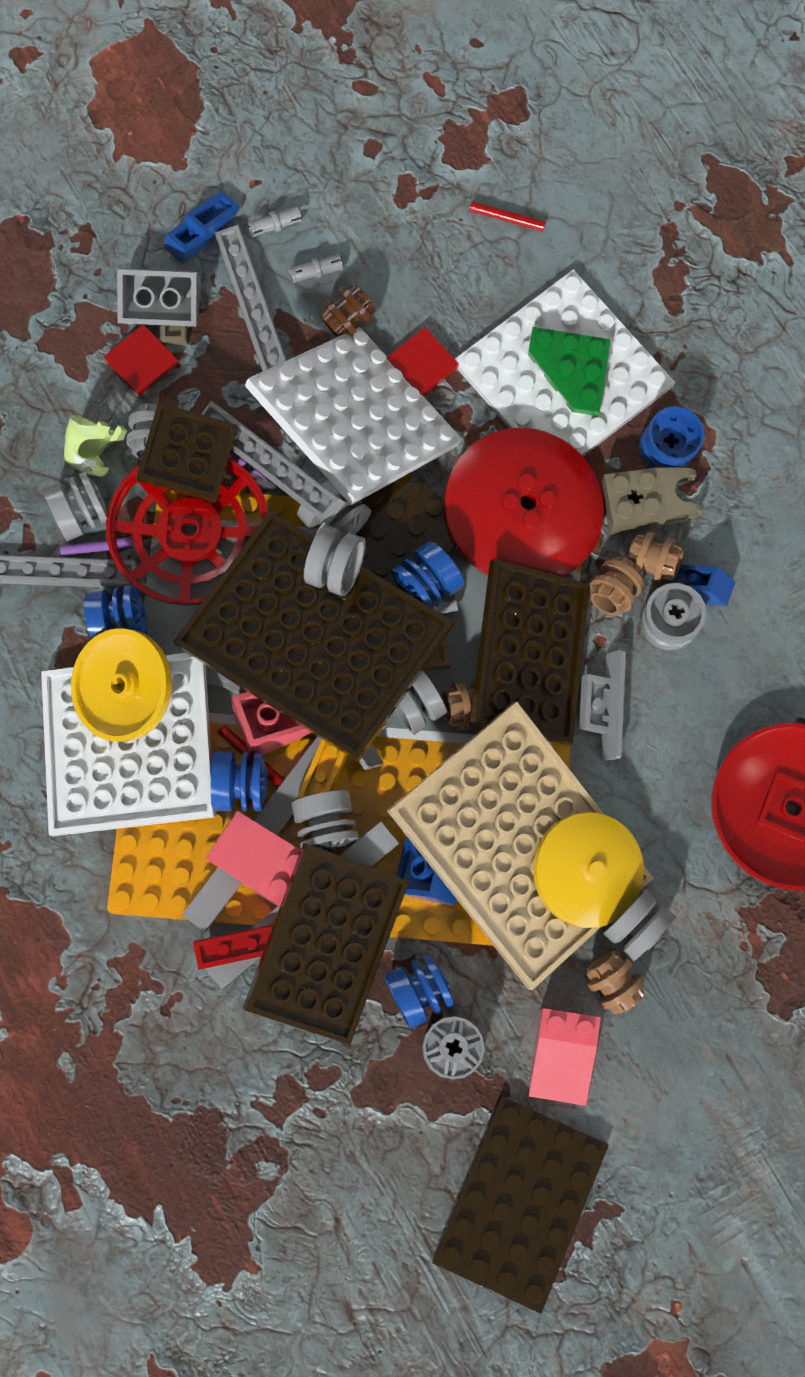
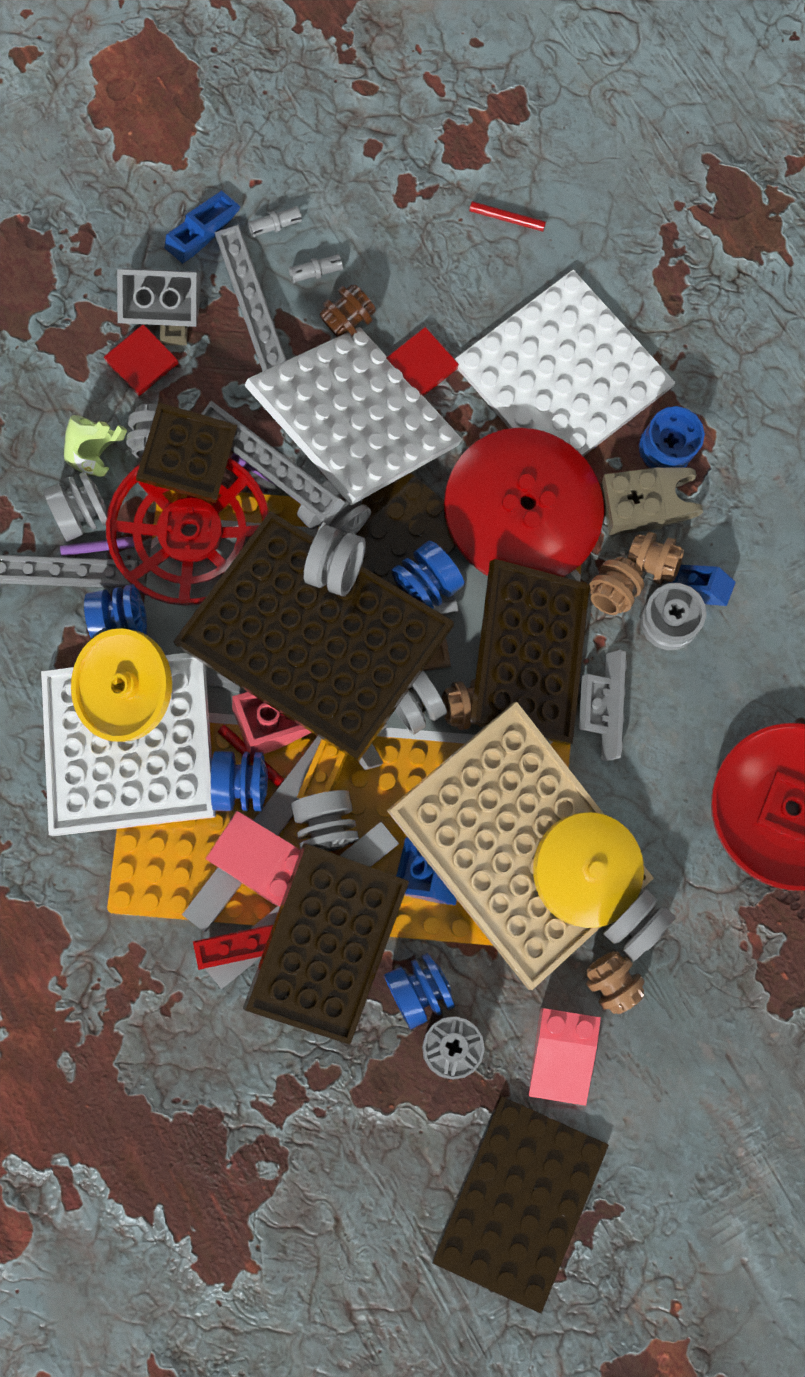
(572, 366): green plate -> none

